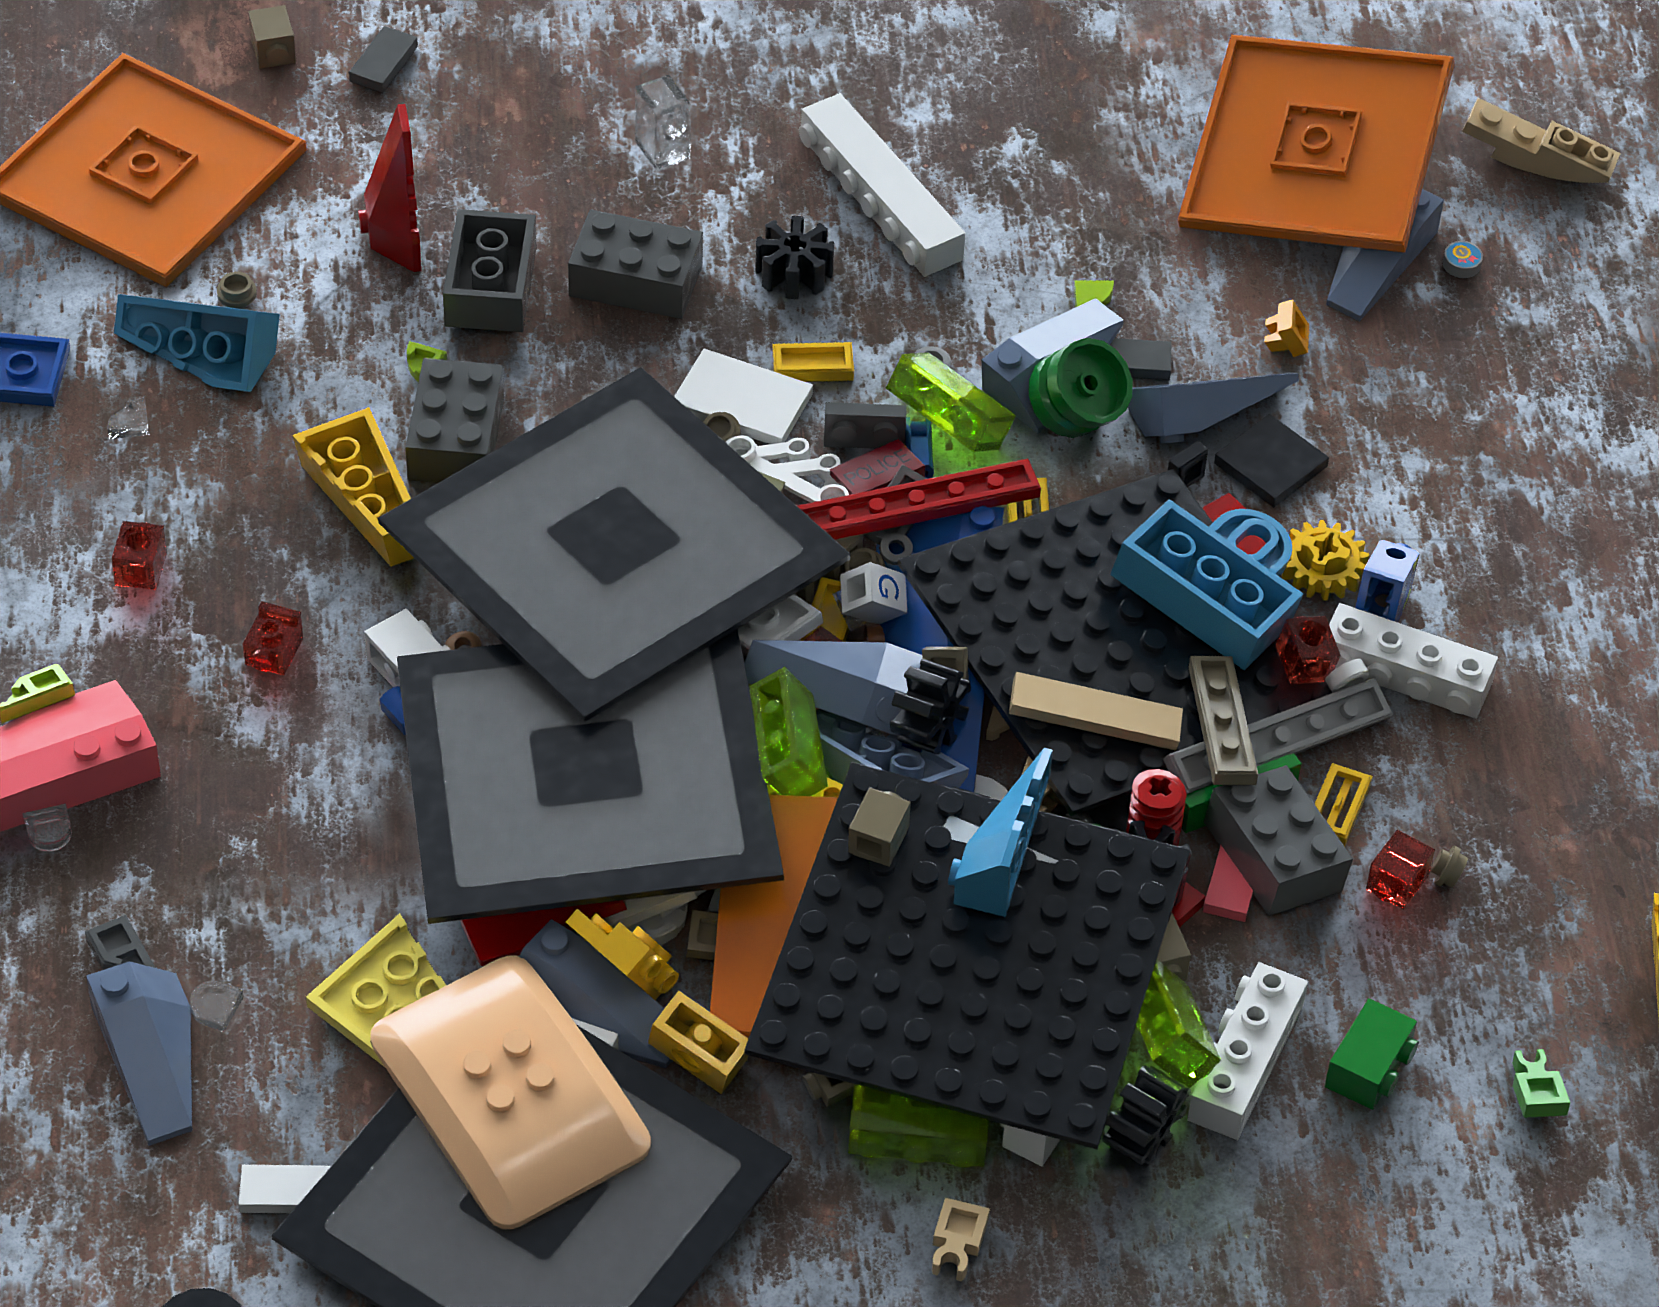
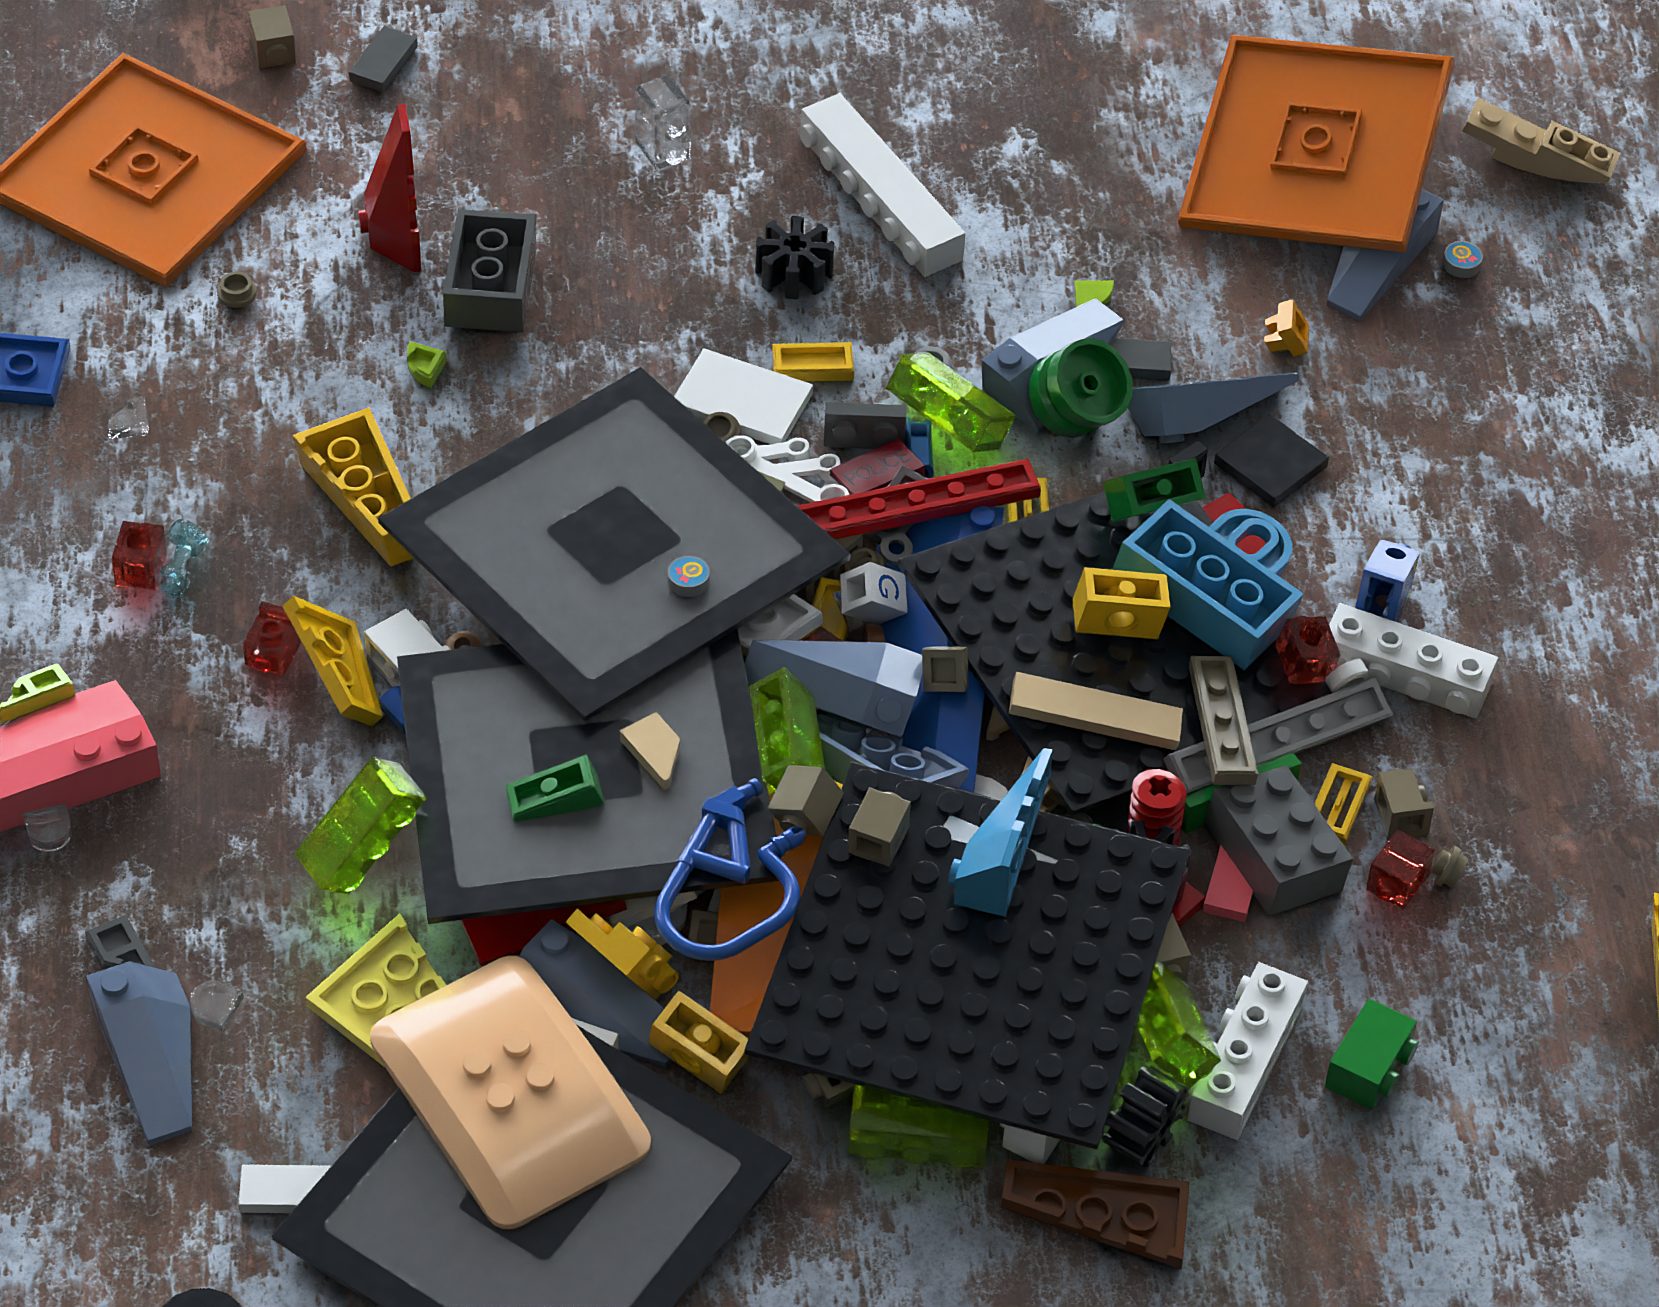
(188, 543): none -> clear light blue bar
(212, 342): dark azure wedge -> none
(338, 657): none -> yellow wing
(360, 826): none -> clear neon green brick
(453, 417): dark grey brick -> none
(556, 790): none -> green slope
(635, 264): dark grey brick -> none
(653, 746): none -> tan tile
(688, 576): none -> tile
(726, 813): none -> blue piece
(806, 799): none -> dark tan brick
(930, 706): black gear -> none
(958, 1234): tan plate -> none
(1110, 1207): none -> reddish brown wing
(1121, 603): none -> yellow brick
(1151, 488): none -> green brick
(1325, 560): yellow gear -> none
(1402, 803): none -> dark tan brick
(1537, 1090): bright green plate -> none

